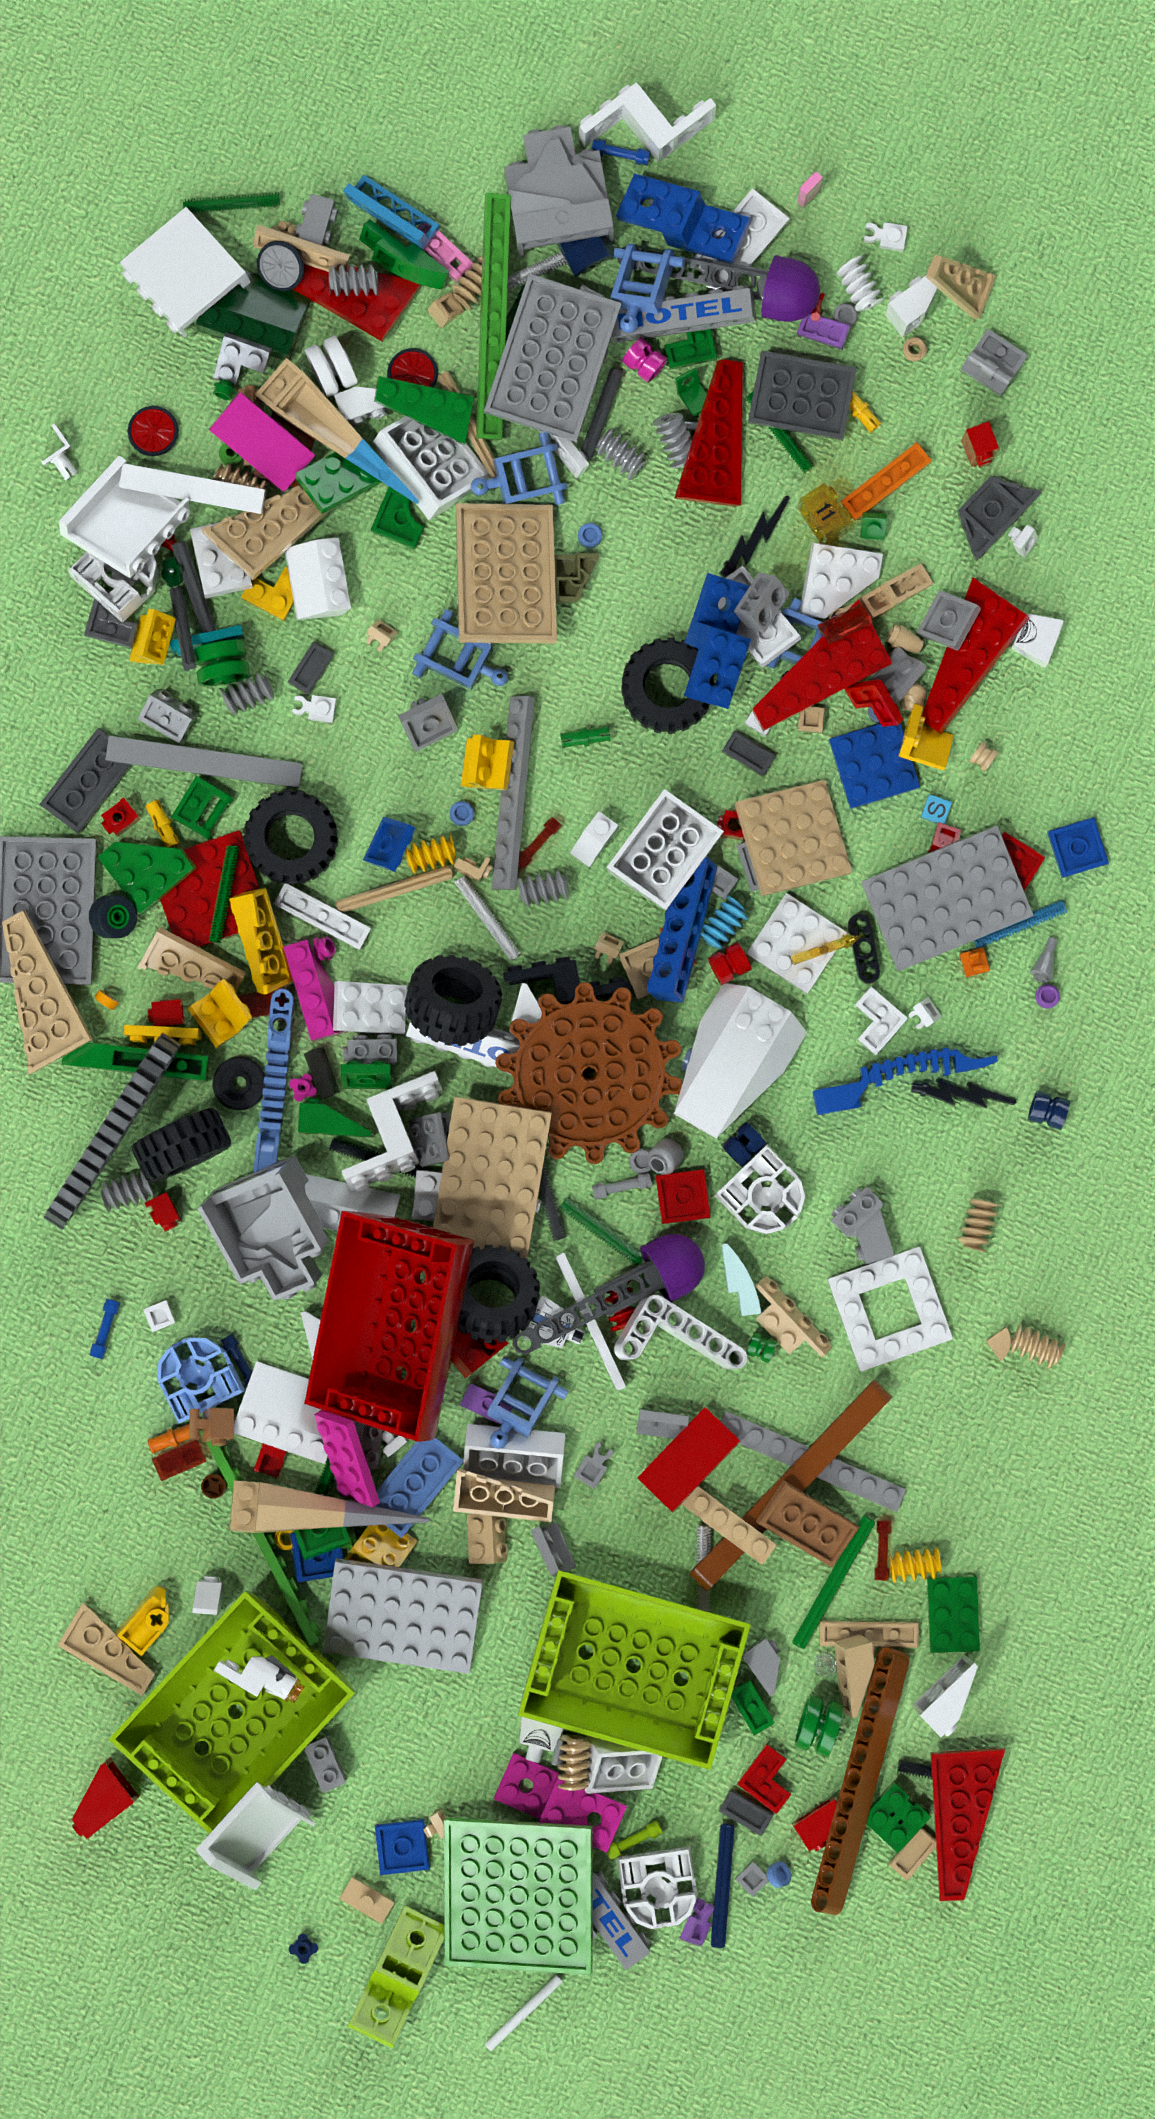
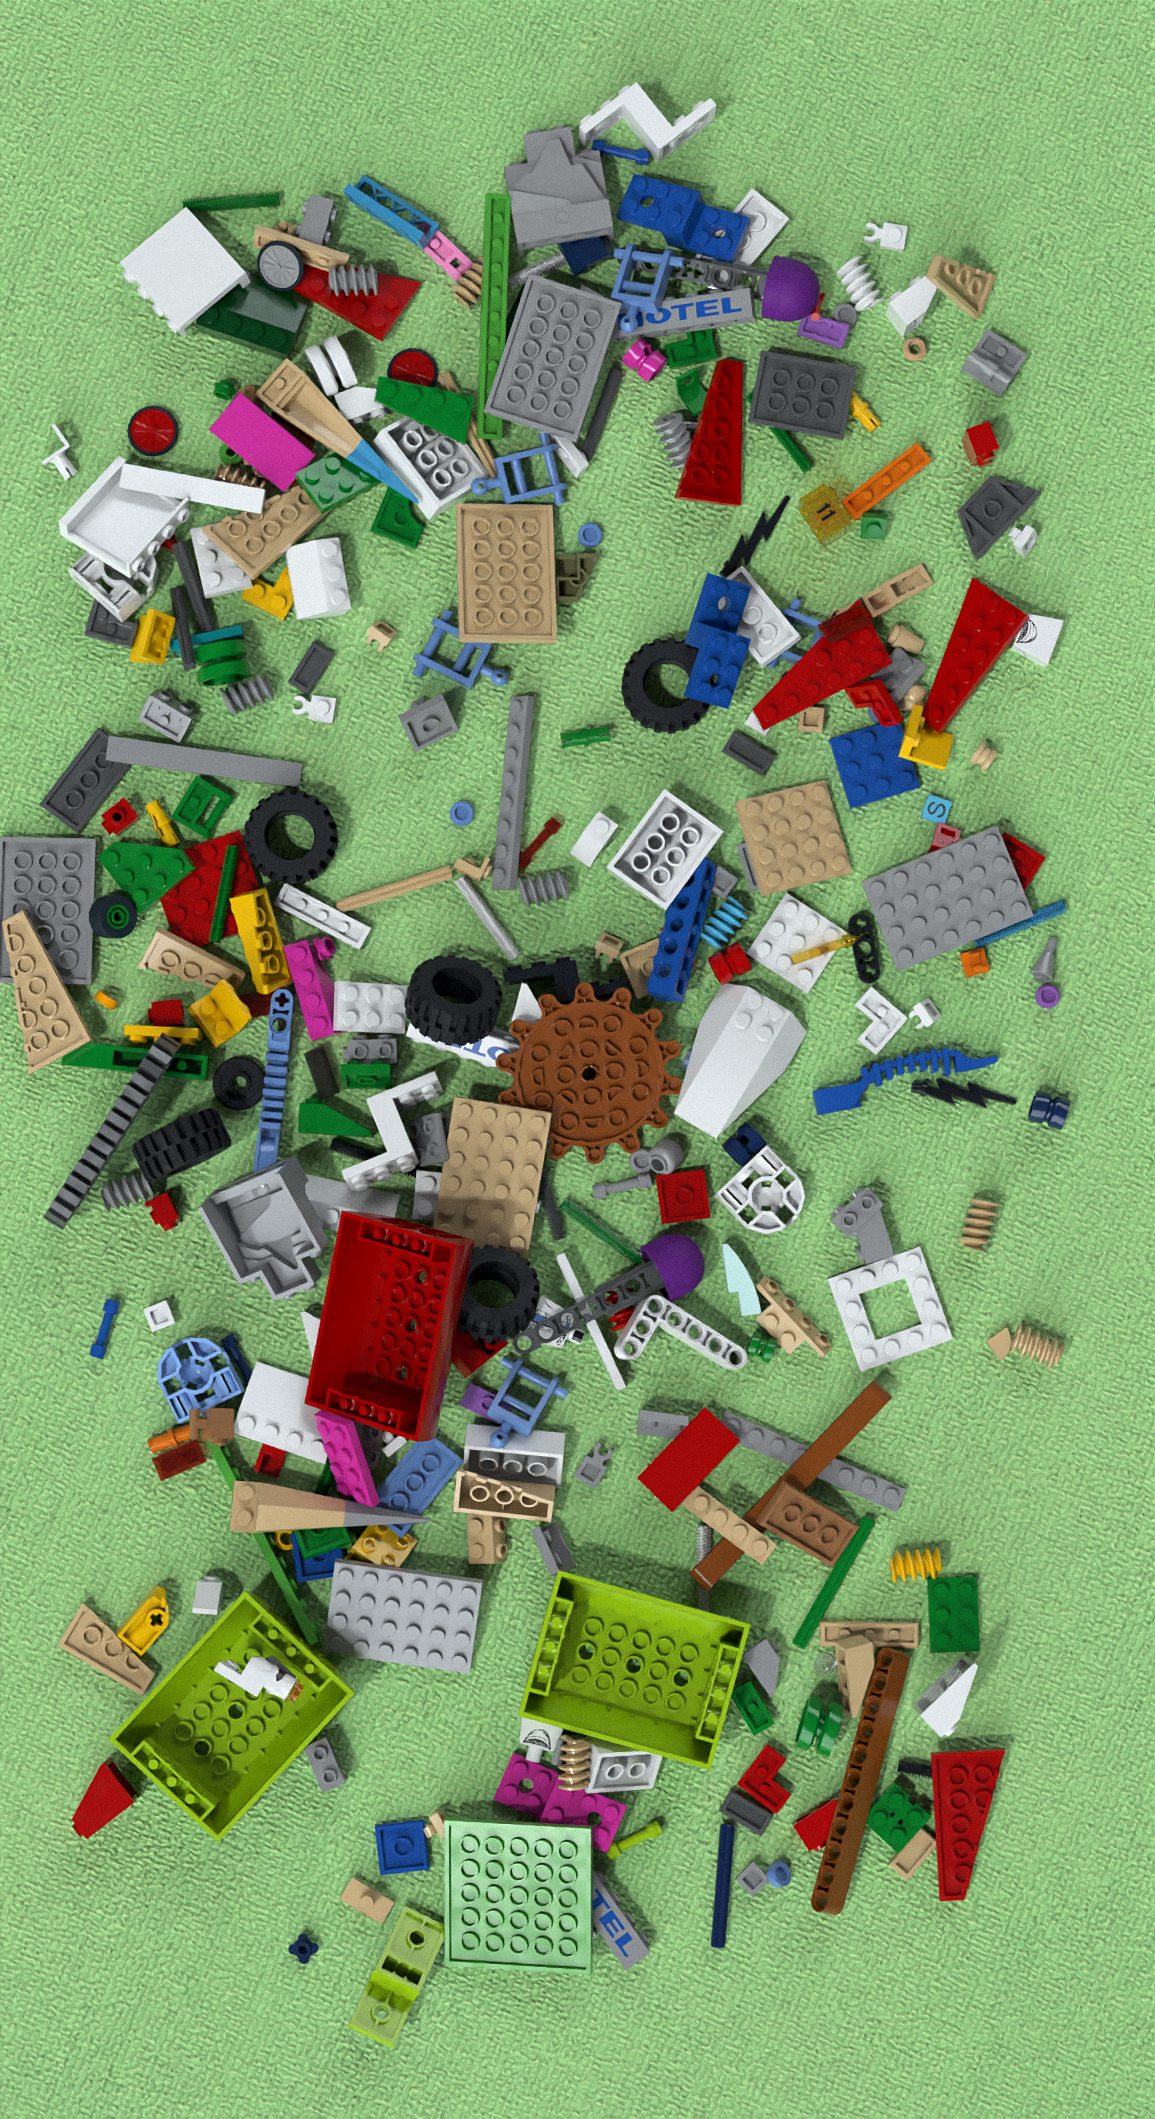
(171, 572): dark green plant -> none
(211, 1484): reddish brown wheel -> none
(237, 353): plate -> none
(252, 1833): white panel -> none
(296, 1085): dark pink plate -> none
(389, 844): blue plate -> none
(405, 262): green slope -> none
(430, 854): yellow piece -> none
(445, 309): tan slope -> none
(487, 763): yellow bracket -> none
(533, 2003): white bar -> none
(621, 454): light grey piece -> none
(652, 1883): white connector -> none
(697, 1926): medium lavender plate -> none
(723, 825): red brick -> none
(761, 602): light grey brick -> none
(809, 189): bright pink tile -> none
(836, 577): white plate -> none
(881, 1572): clear red bar -> none
(948, 620): light grey plate -> none
(1077, 847): blue tile -> none

